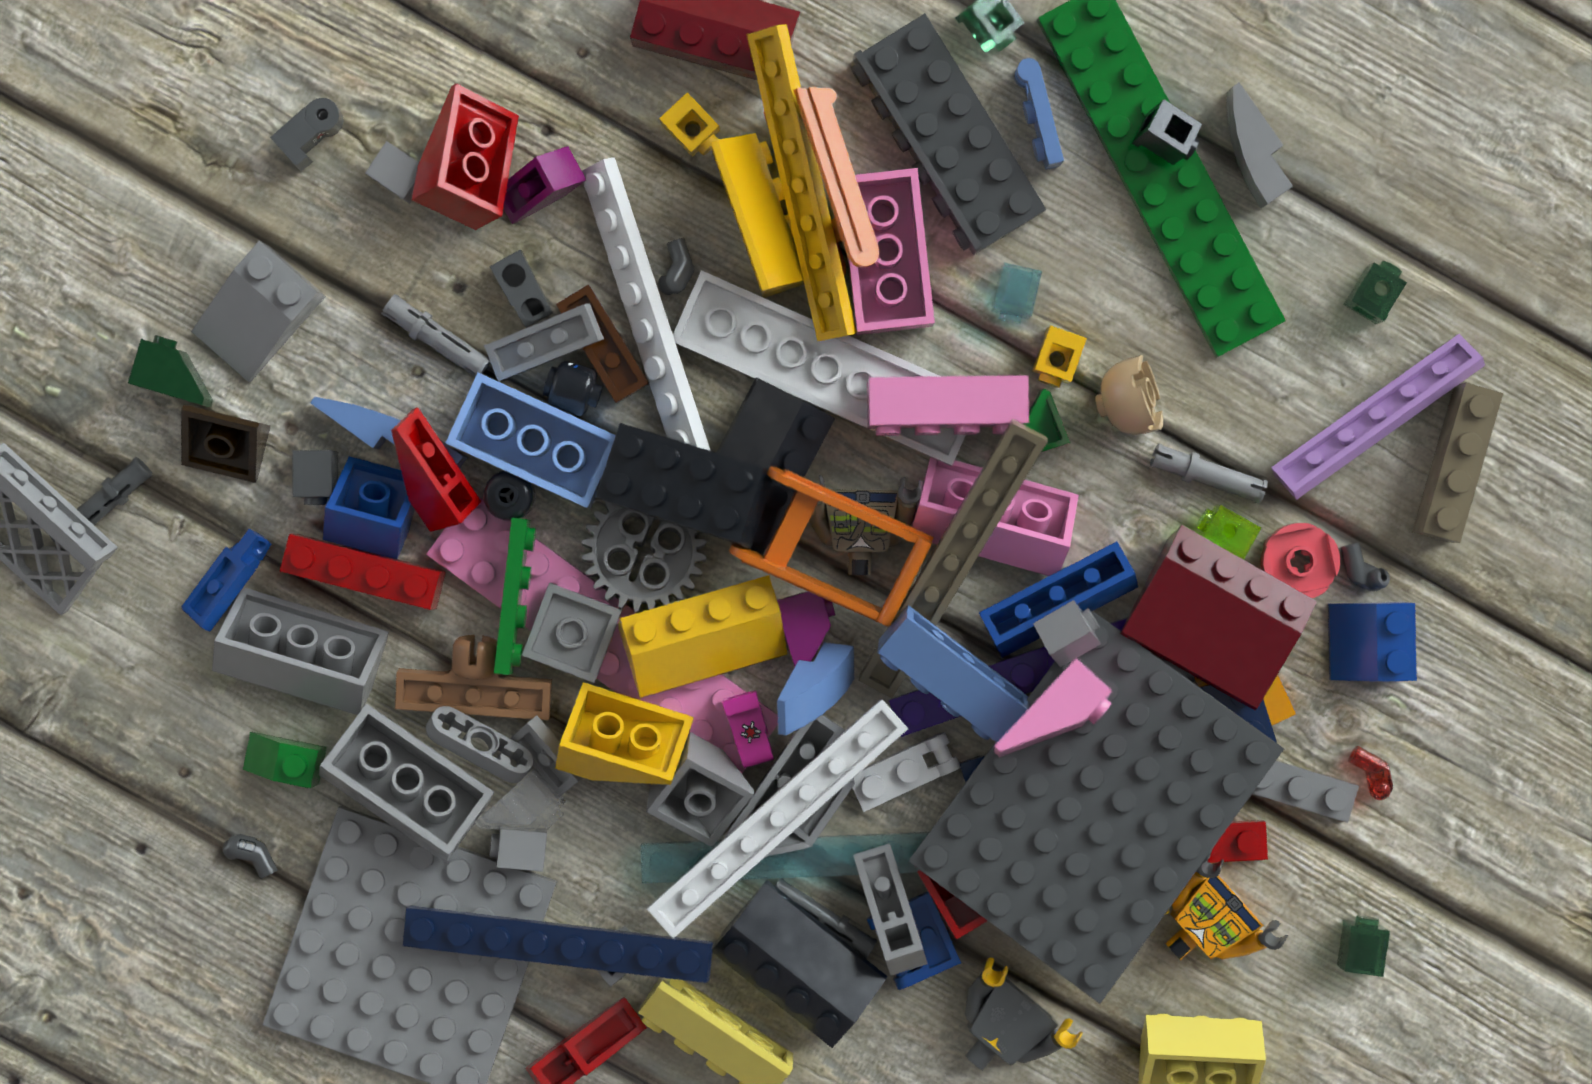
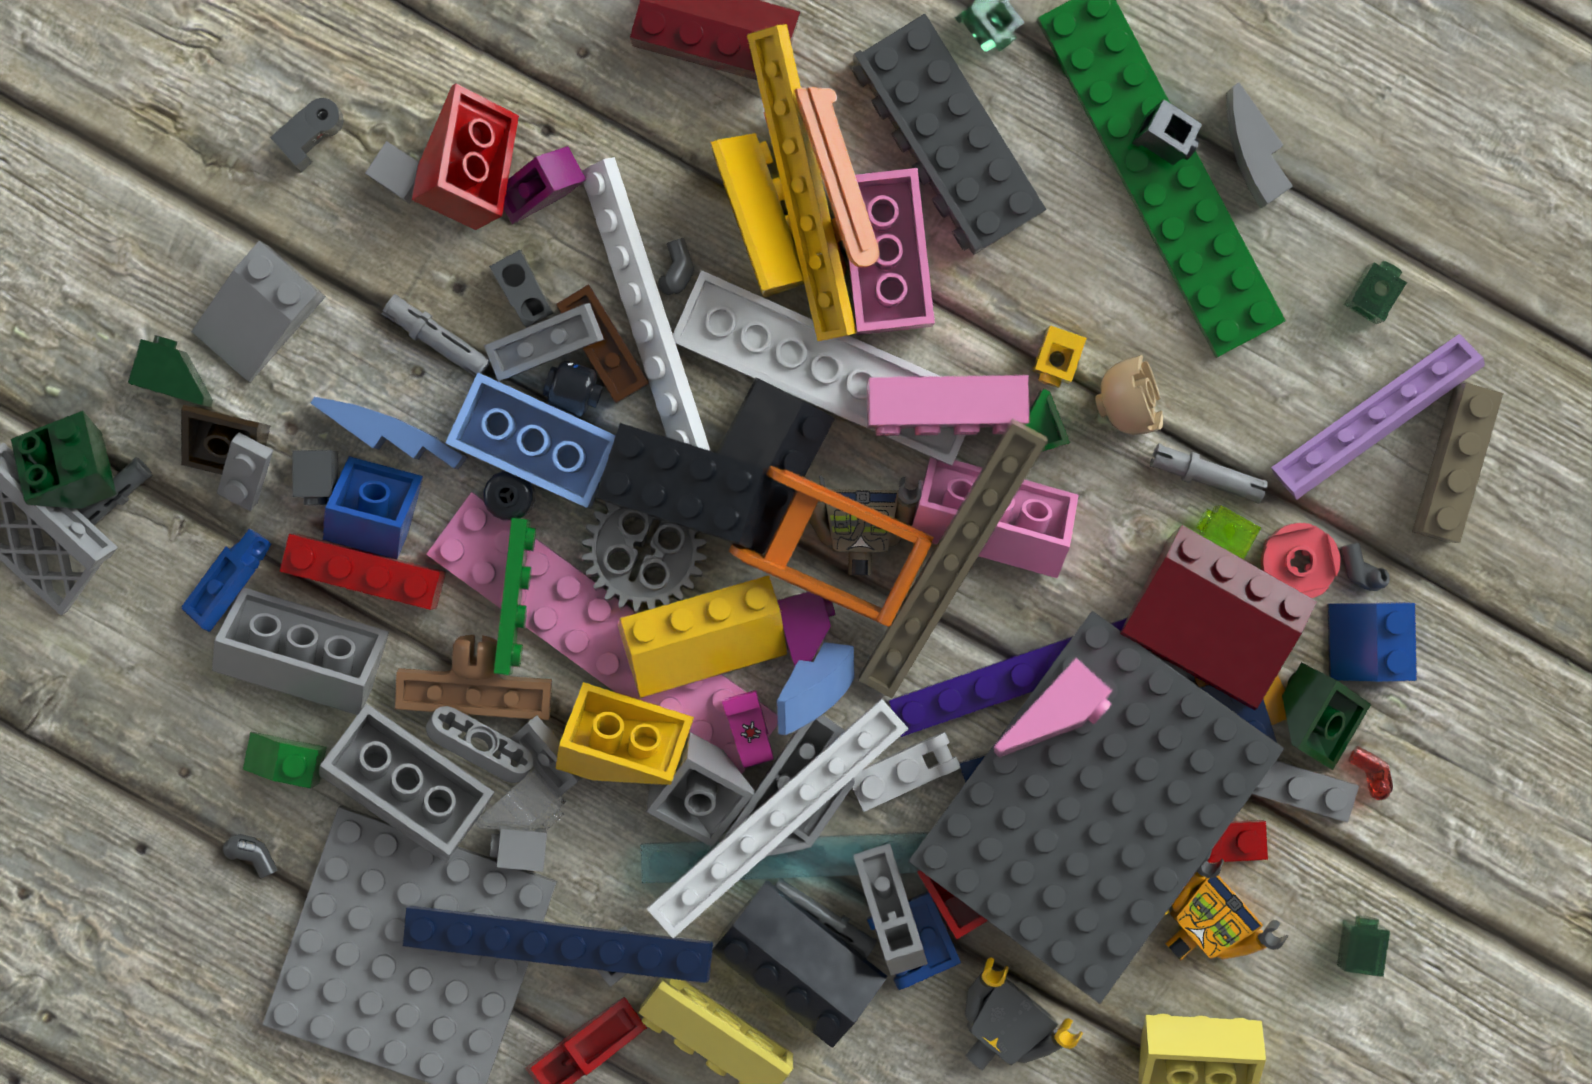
(64, 464): none -> dark green slope
(244, 471): none -> light grey plate
(431, 475): red slope -> none
(572, 632): light grey tile -> none
(687, 112): yellow brick -> none
(952, 675): medium blue brick -> none
(1016, 293): clear light blue brick -> none
(1038, 112): medium blue plate -> none
(1068, 632): light grey brick -> none
(1087, 582): blue brick -> none
(1321, 714): none -> dark green slope

